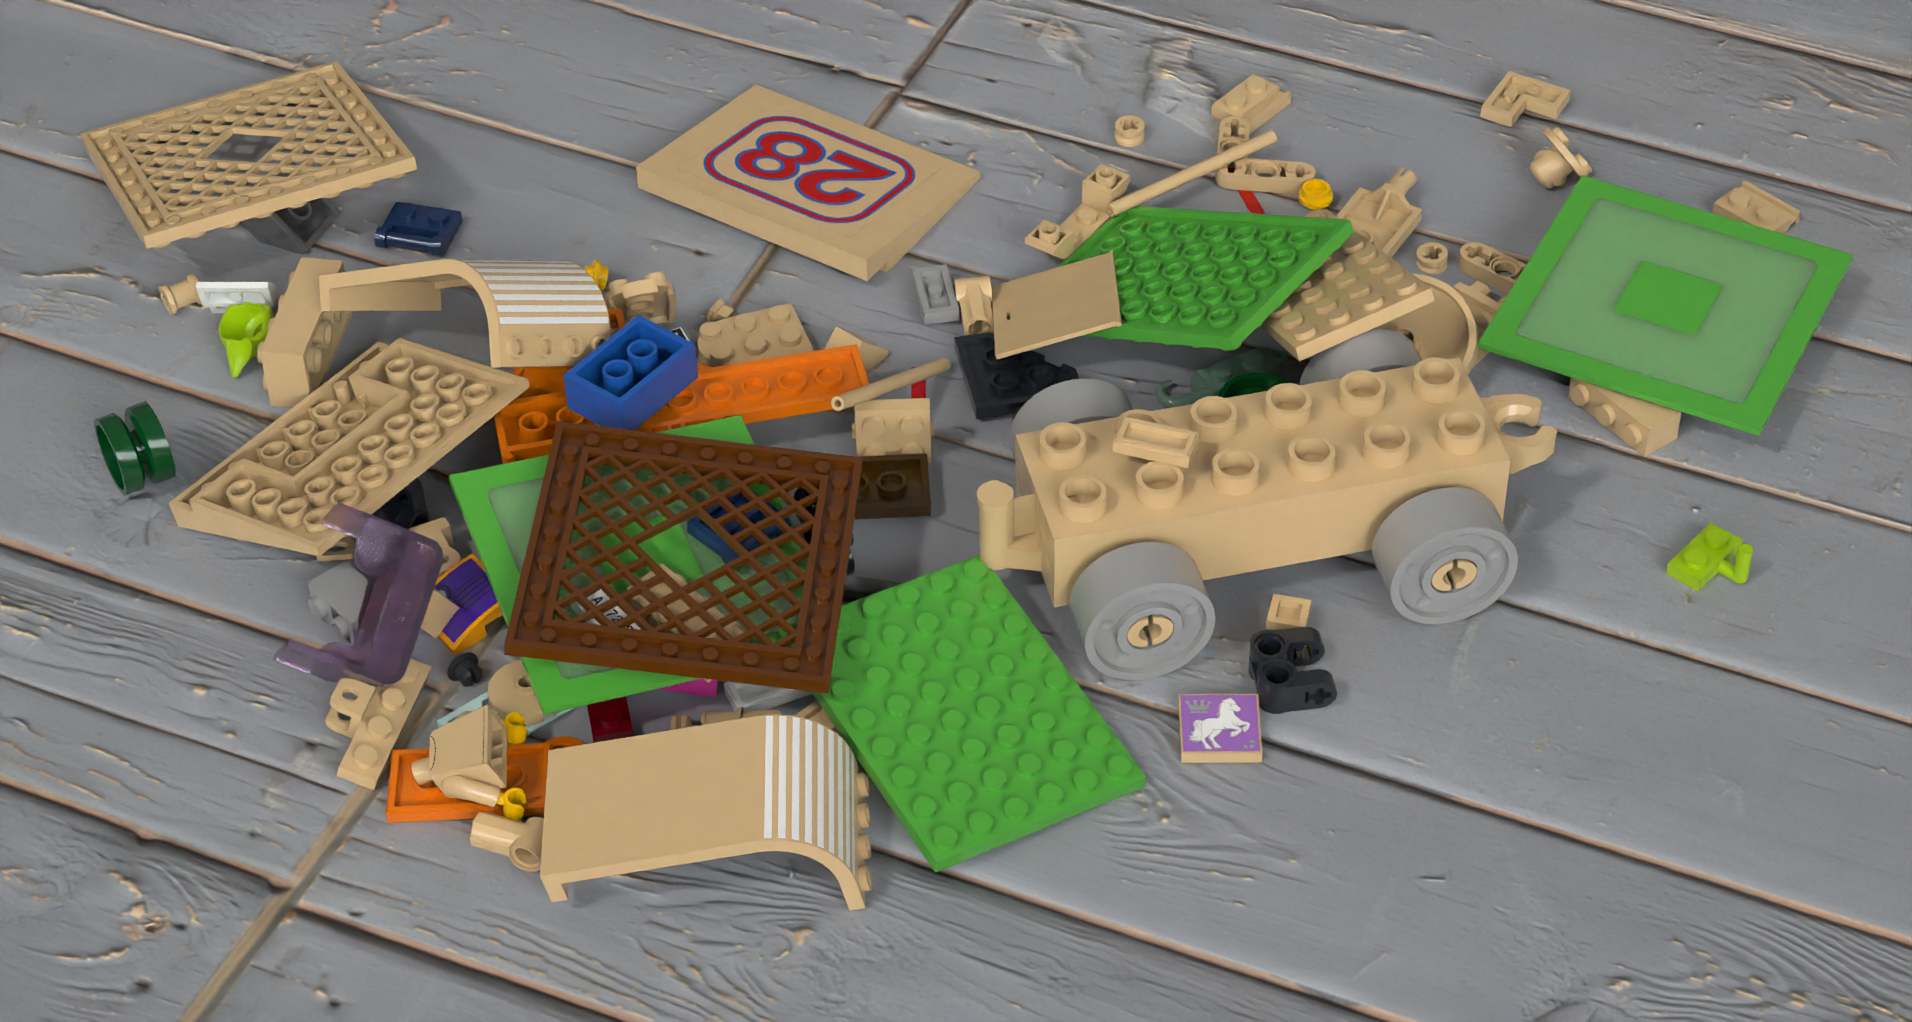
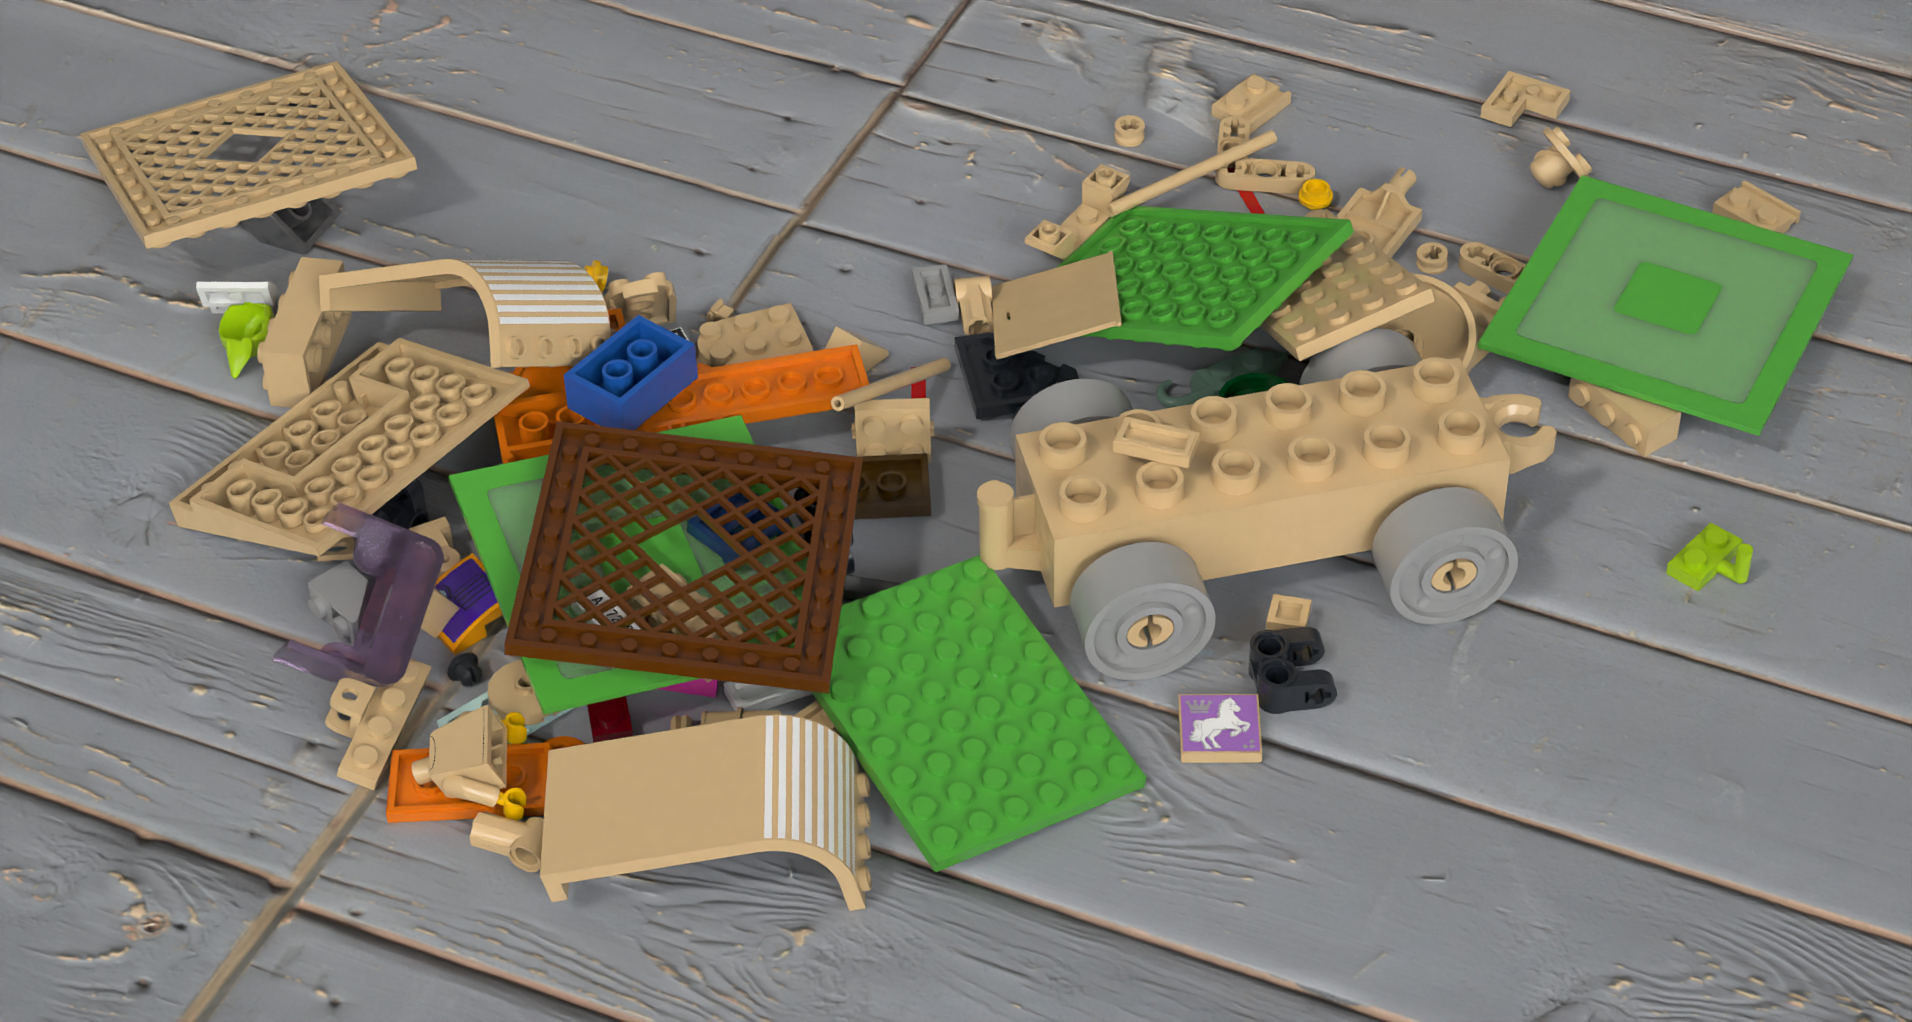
(134, 448): dark green wheel -> none
(180, 294): tan bush -> none
(419, 228): dark blue plate -> none
(808, 181): tan slope -> none

